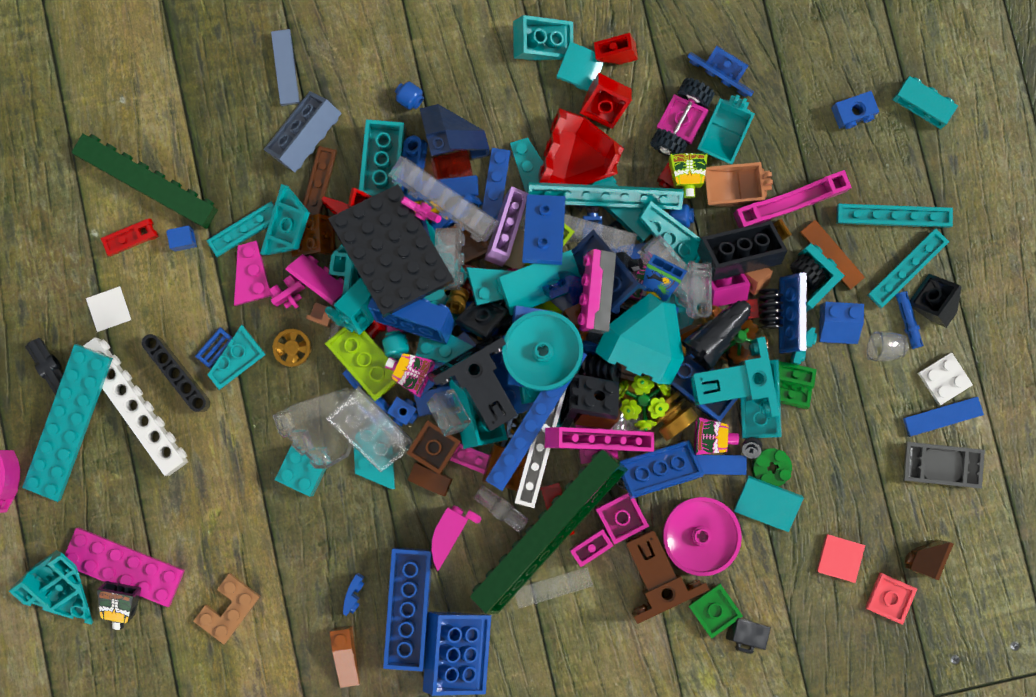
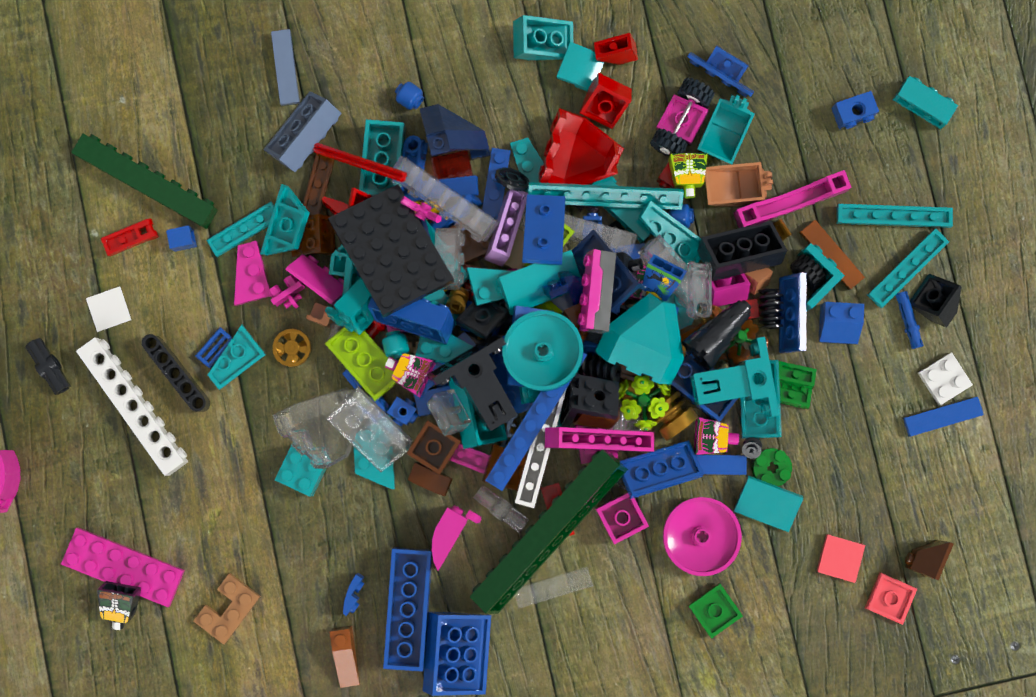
(55, 587): teal wedge -> none
(67, 422): teal plate -> none
(360, 162): none -> red axle
(512, 179): none -> black wheel
(591, 547): dark pink brick -> none
(657, 575): reddish brown brick -> none
(748, 633): black piece -> none
(798, 357): teal slope -> none
(891, 345): clear helmet -> none
(943, 465): dark grey slope -> none

